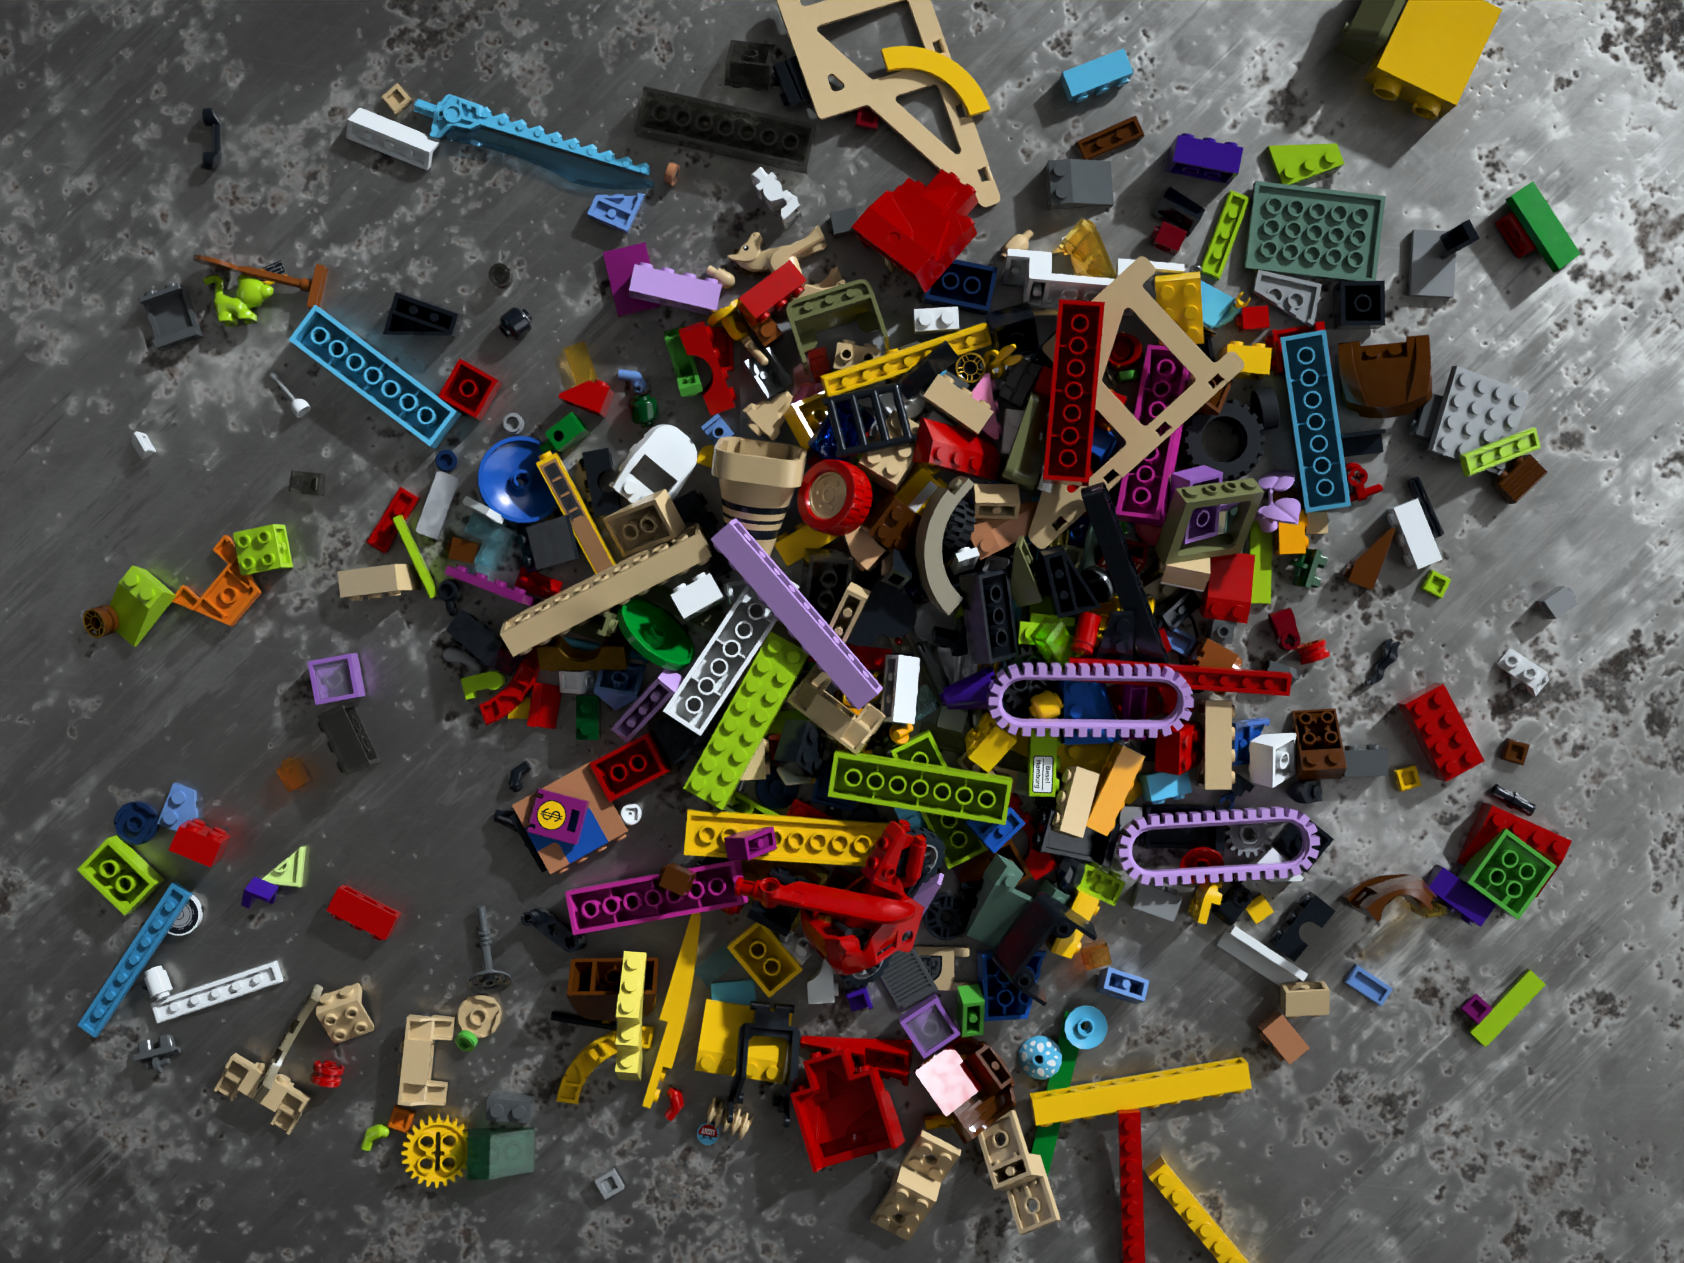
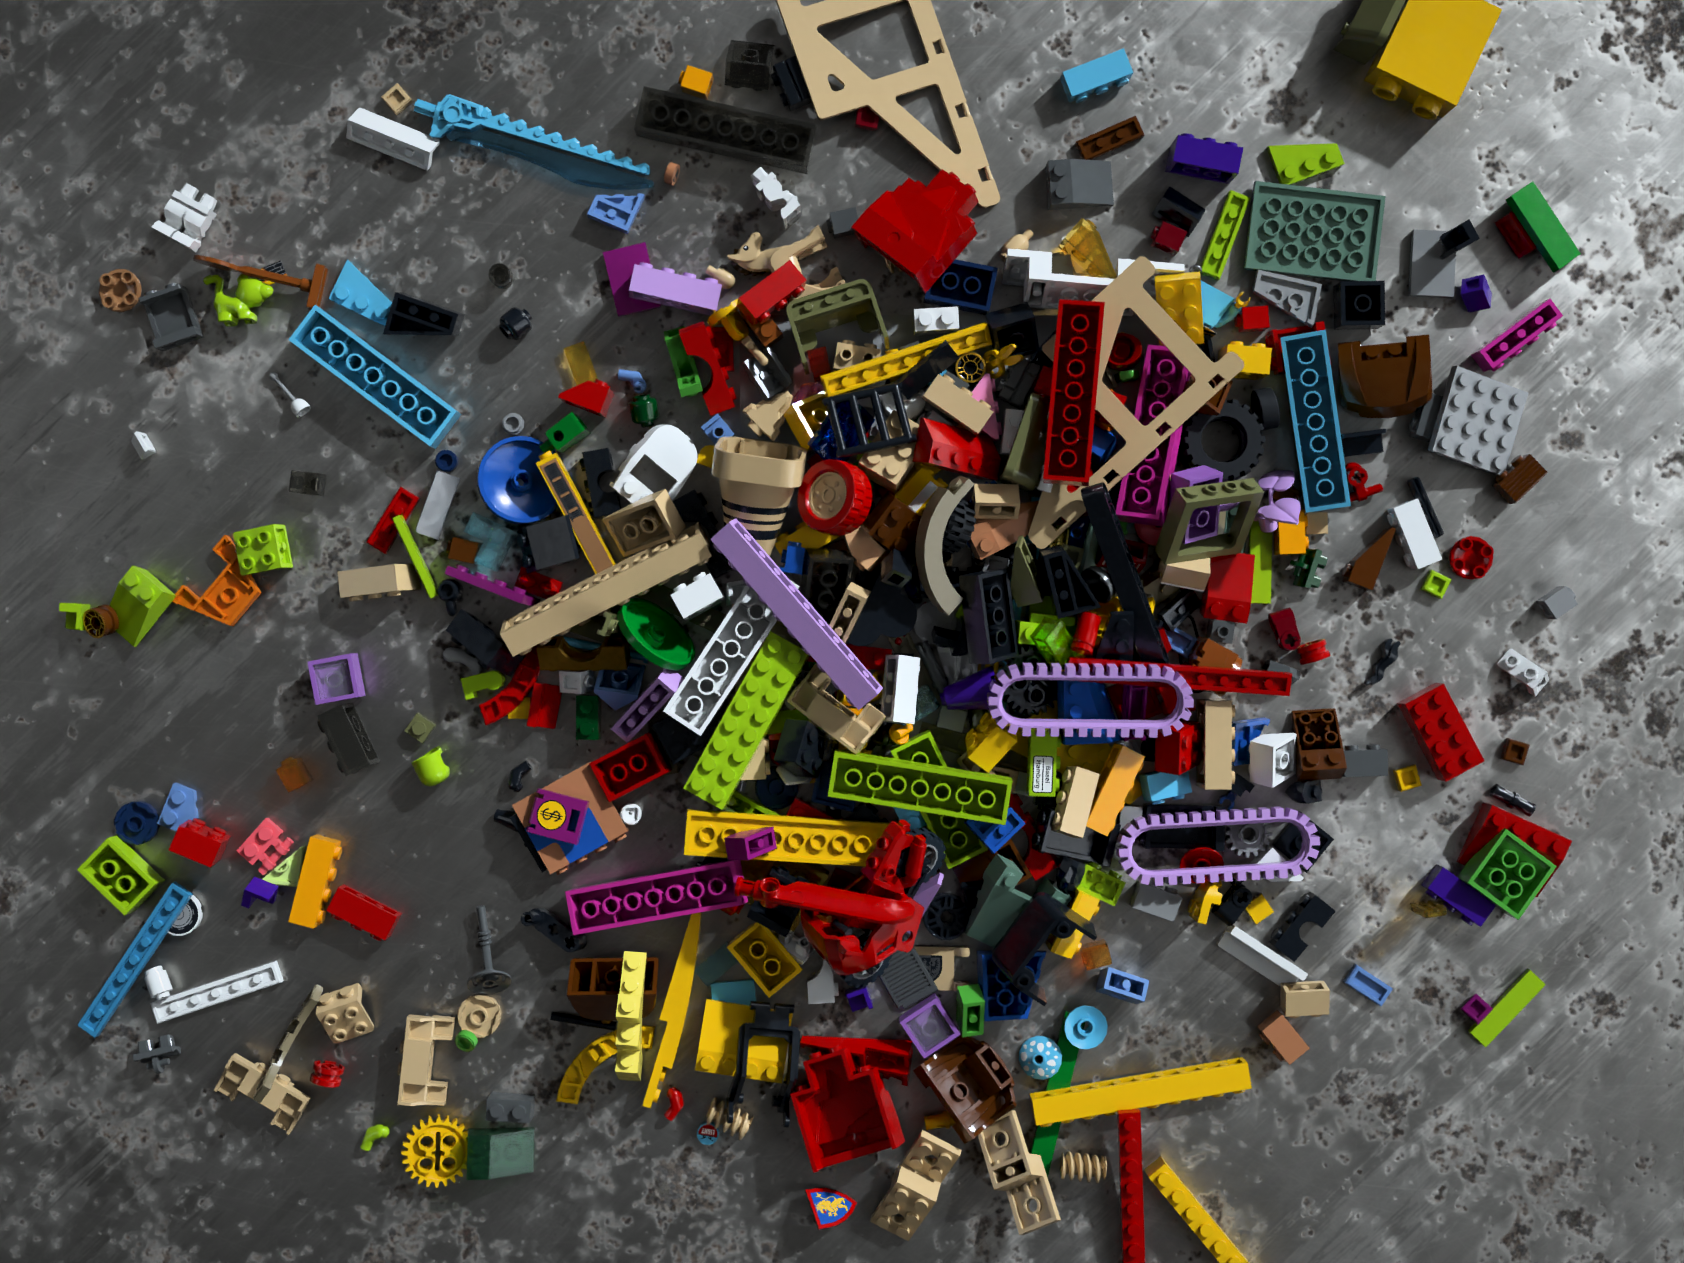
(74, 614): none -> lime panel
(119, 290): none -> medium nougat dish
(185, 212): none -> white hips
(212, 159): black bar -> none
(260, 841): none -> coral plate
(314, 881): none -> light orange brick
(360, 295): none -> medium azure wing
(401, 1118): orange tile -> none
(420, 728): none -> olive plate
(431, 768): none -> lime helmet
(470, 389): red brick -> none
(483, 510): white tile -> none
(609, 1183): light grey plate -> none
(677, 879): reddish brown brick -> none
(696, 82): none -> light orange brick
(793, 558): none -> blue brick
(829, 1207): none -> shield
(941, 68): yellow tile -> none
(948, 1080): sticker -> none
(964, 560): white plate -> none
(1045, 705): yellow head -> none
(1083, 1167): none -> tan piece
(1375, 893): reddish brown piece -> none
(1471, 557): none -> red dish
(1476, 293): none -> dark purple panel
(1499, 451): lime tile -> none
(1519, 333): none -> dark pink brick

